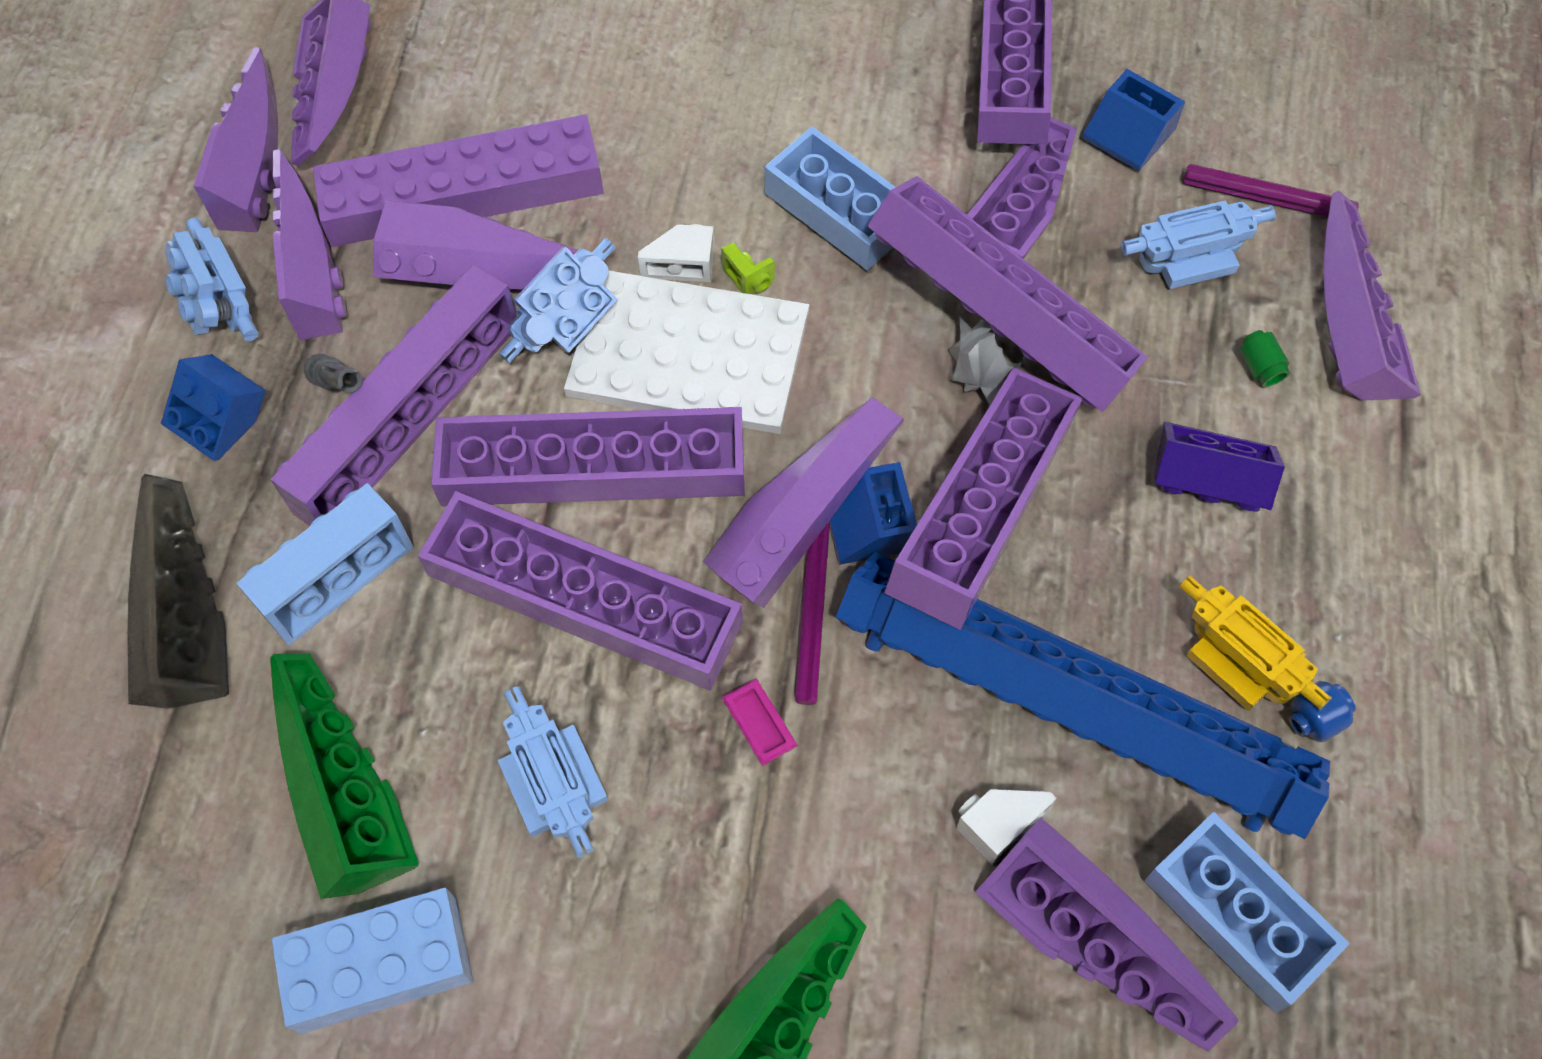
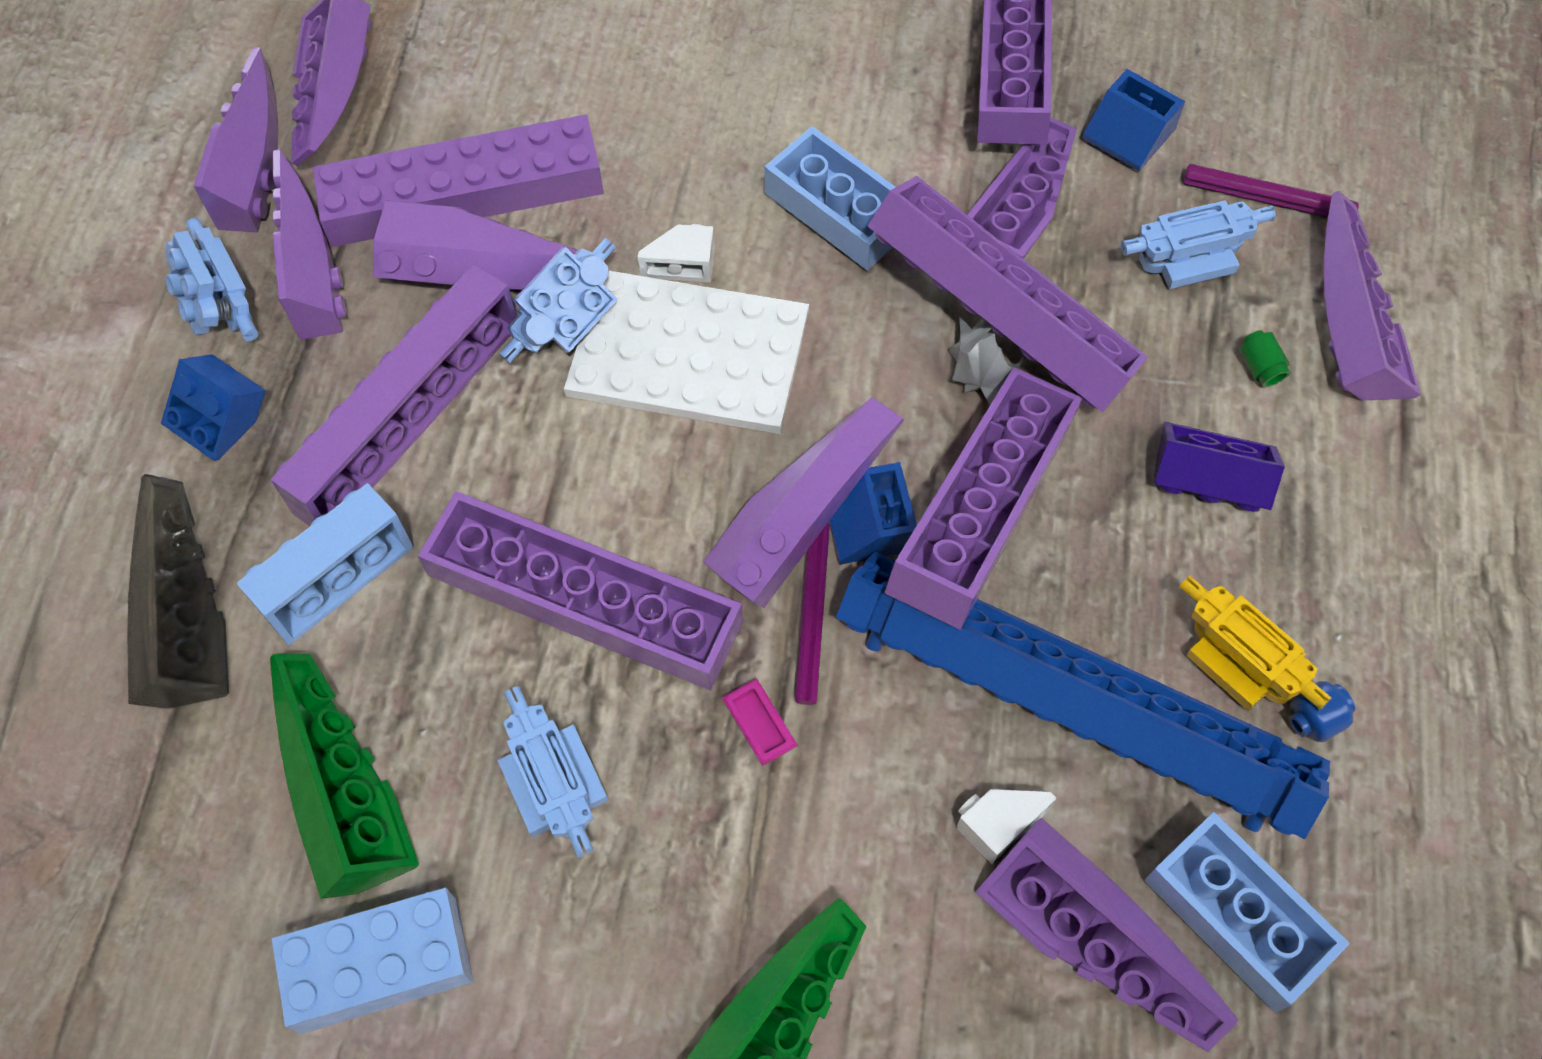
(332, 375): dark grey pin -> none
(590, 456): medium lavender brick -> none
(744, 273): lime bracket -> none

